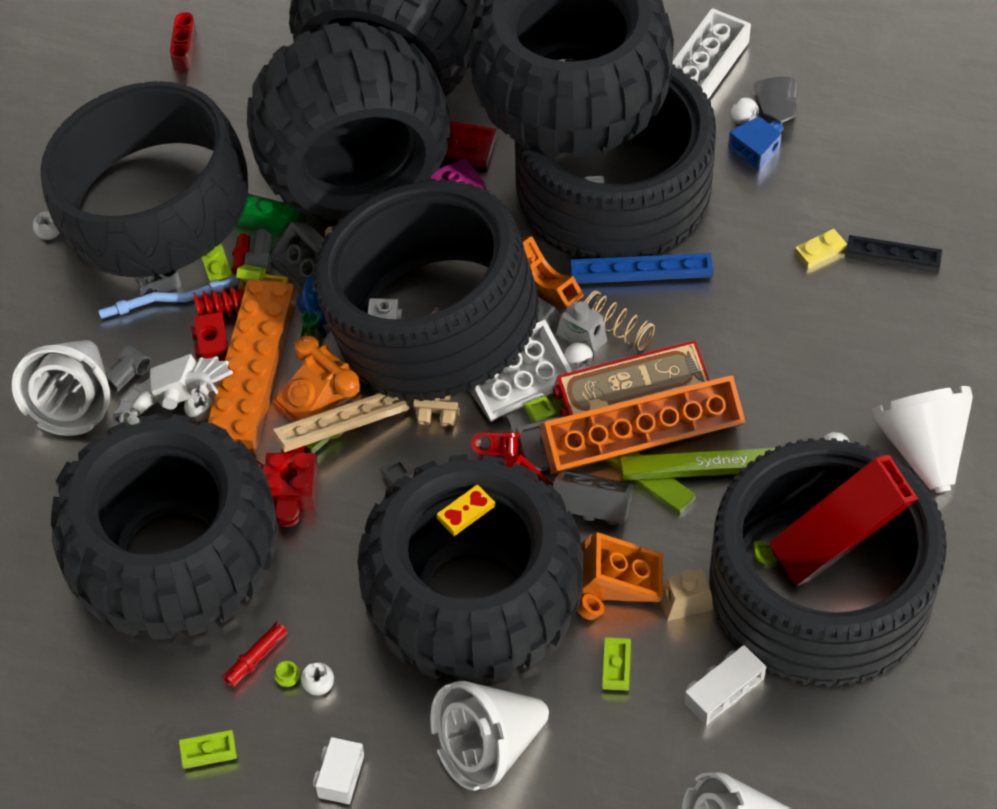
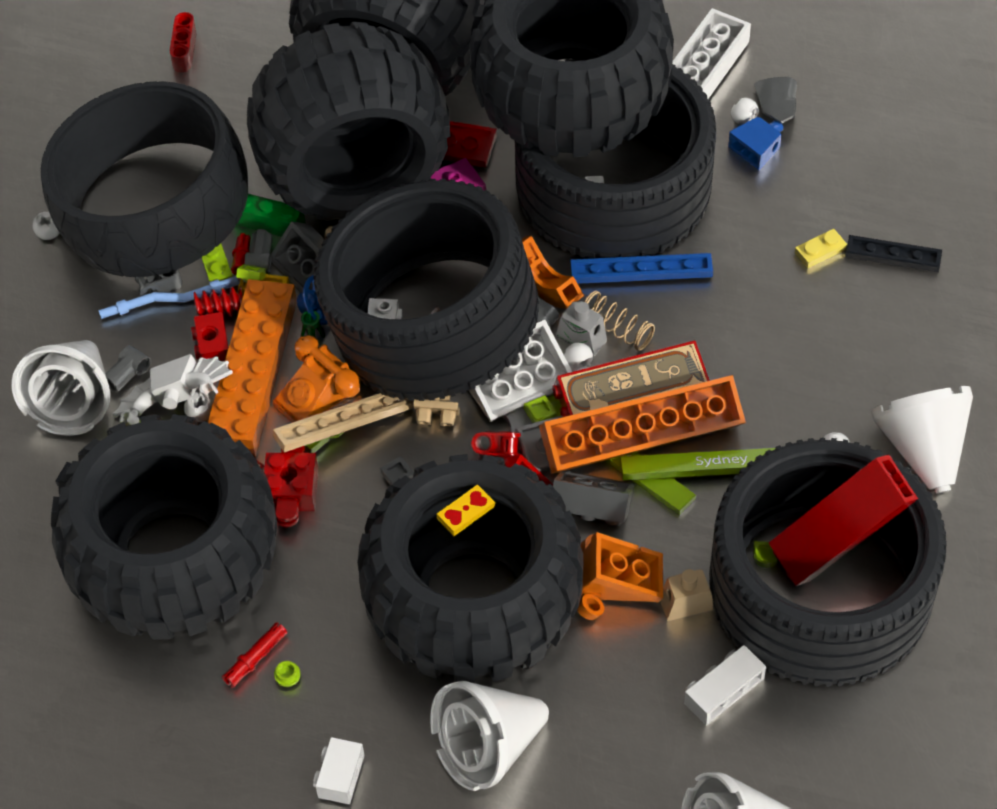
(208, 749): lime plate -> none
(317, 687): white piece -> none
(616, 664): lime plate -> none

